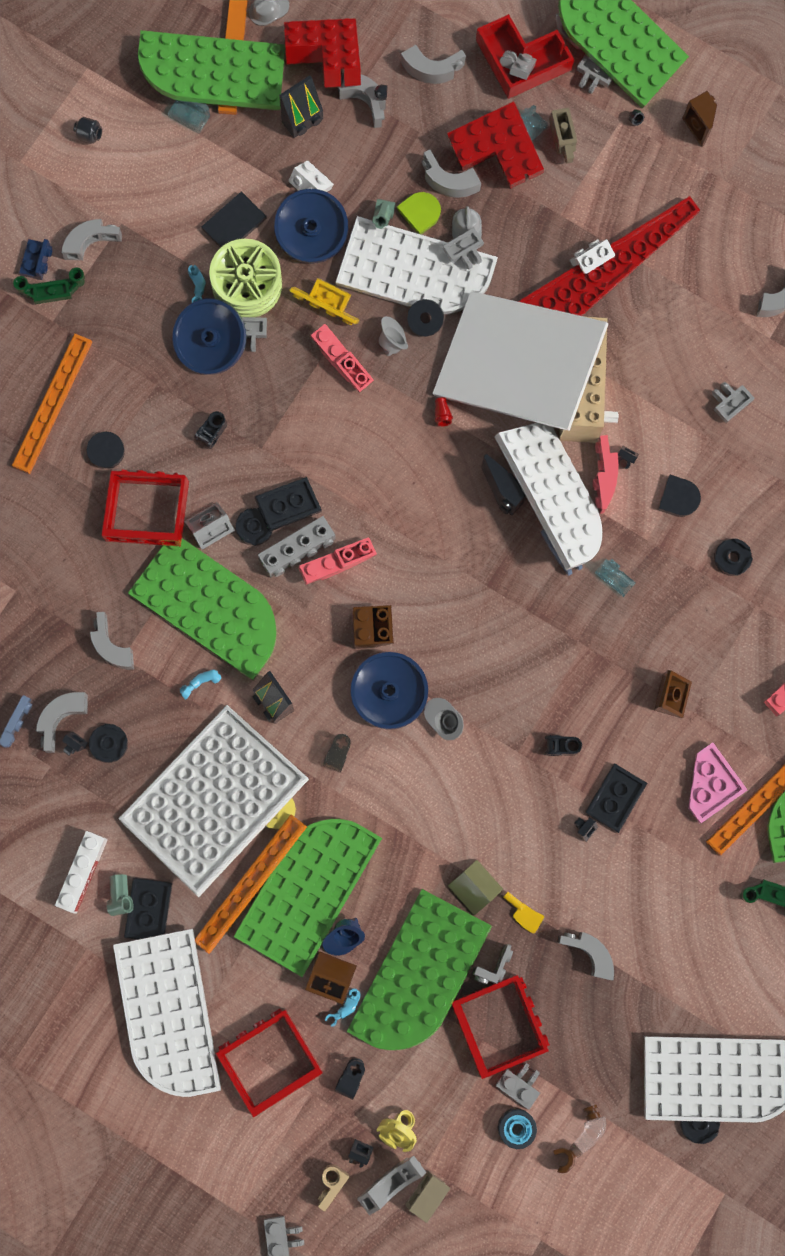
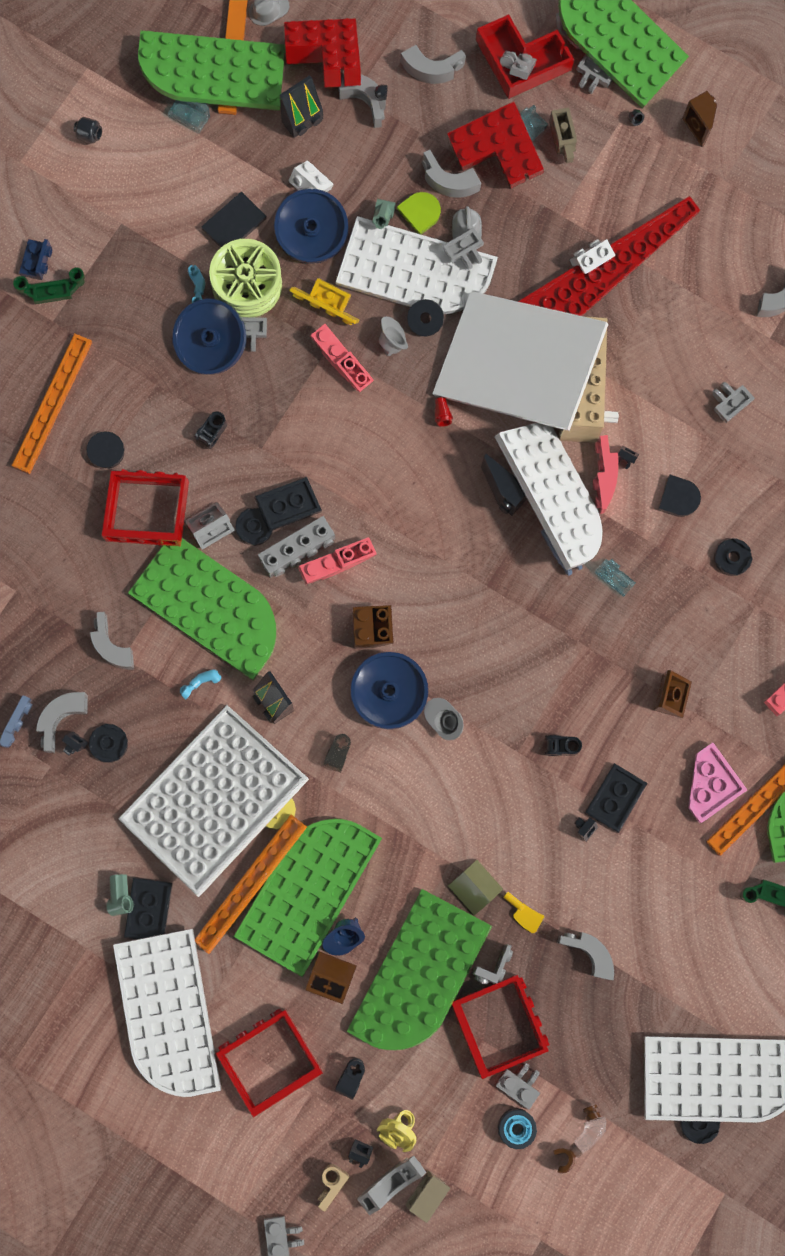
(81, 872): white brick -> none
(85, 235): light grey arch -> none
(349, 1006): medium azure arm -> none

